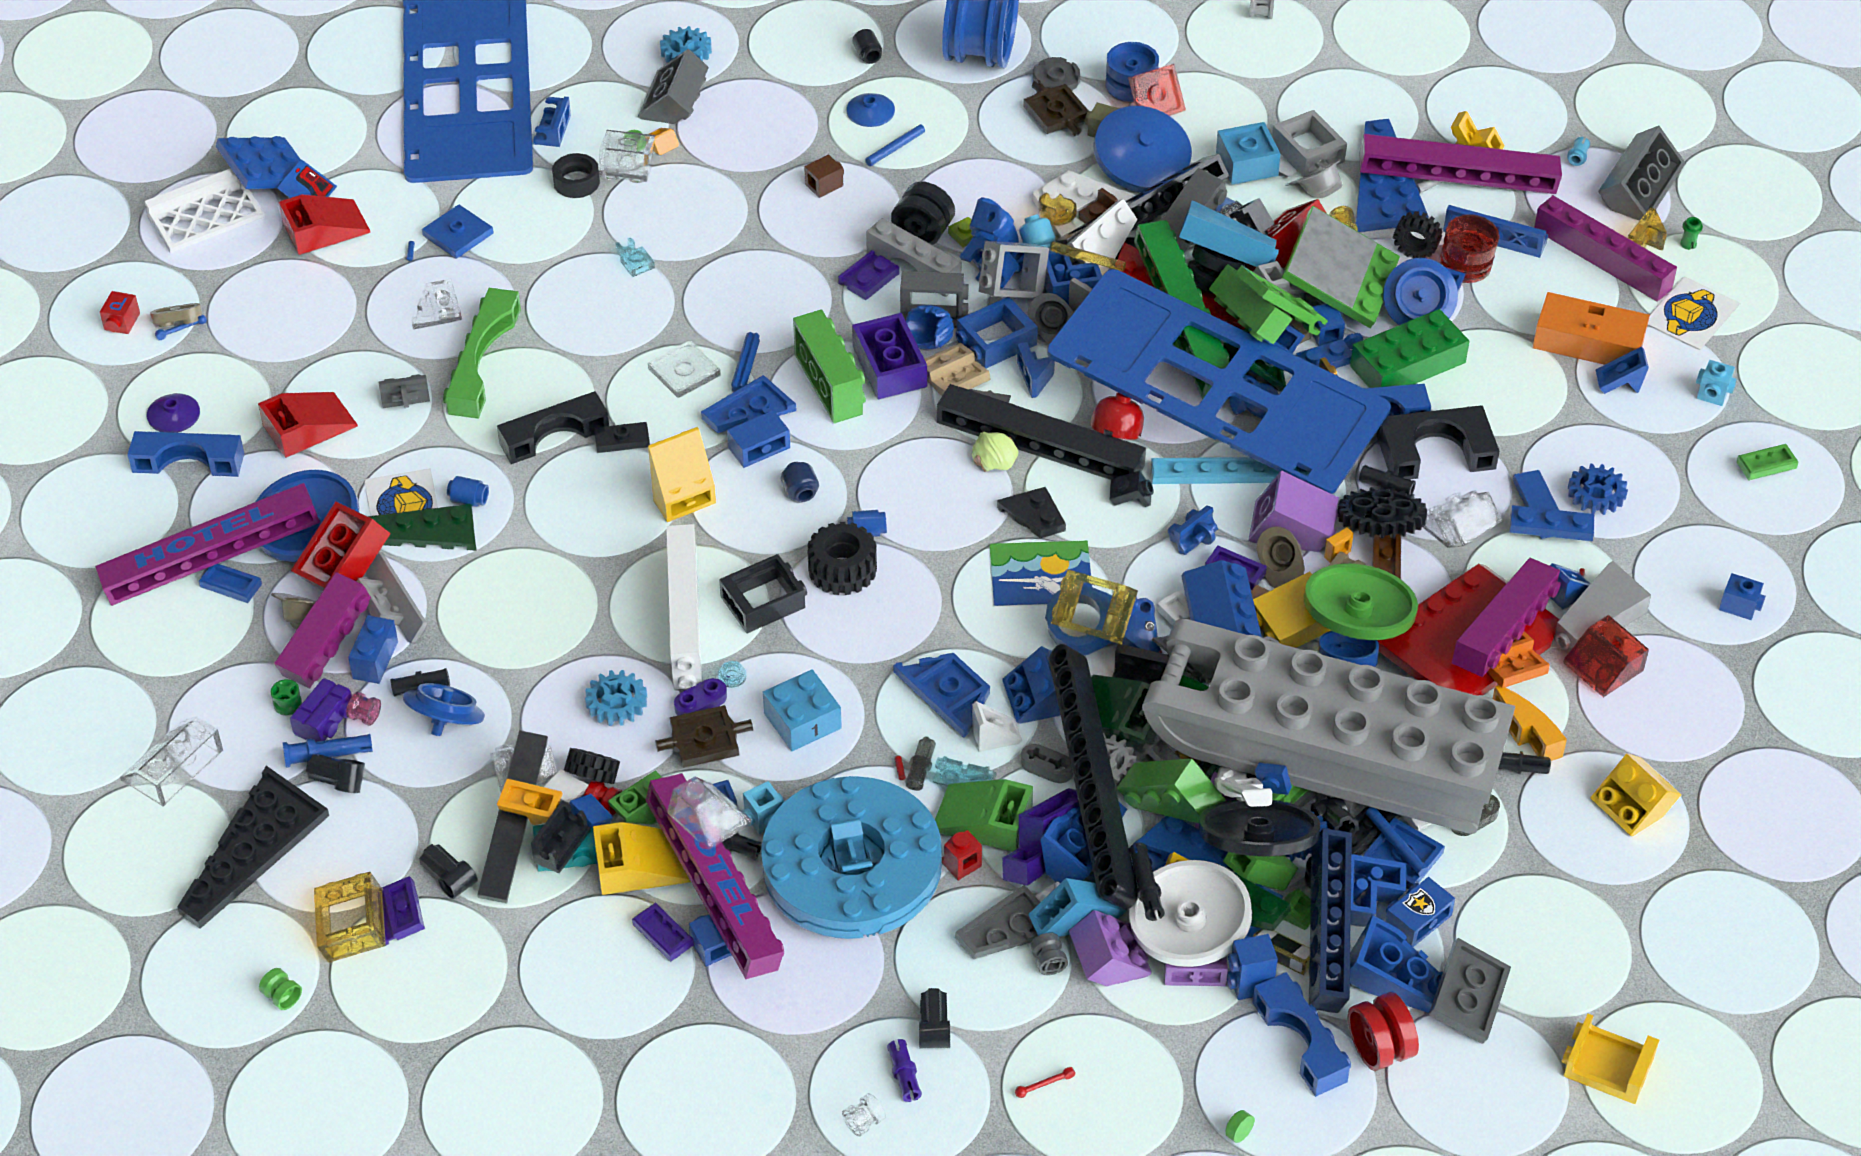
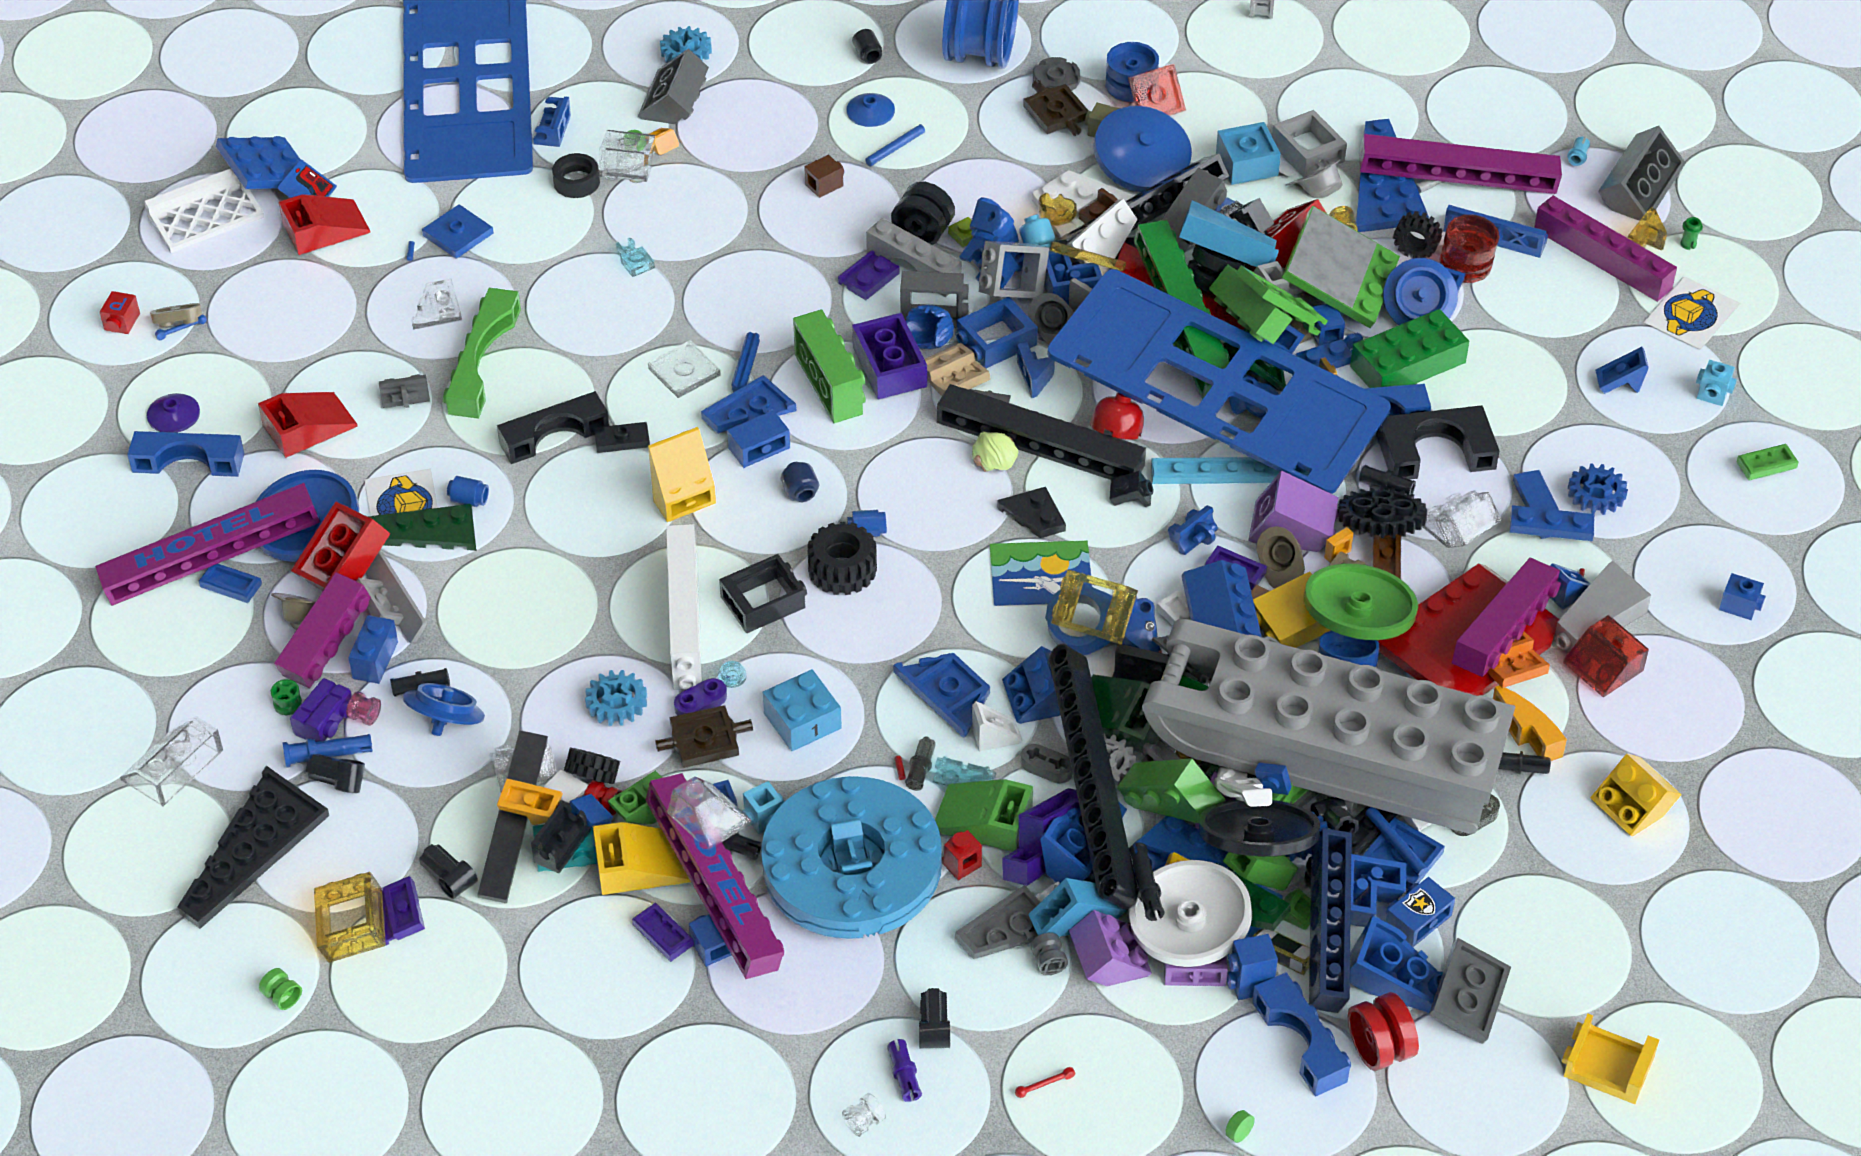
(1467, 133): yellow brick -> none
(1588, 329): orange brick -> none

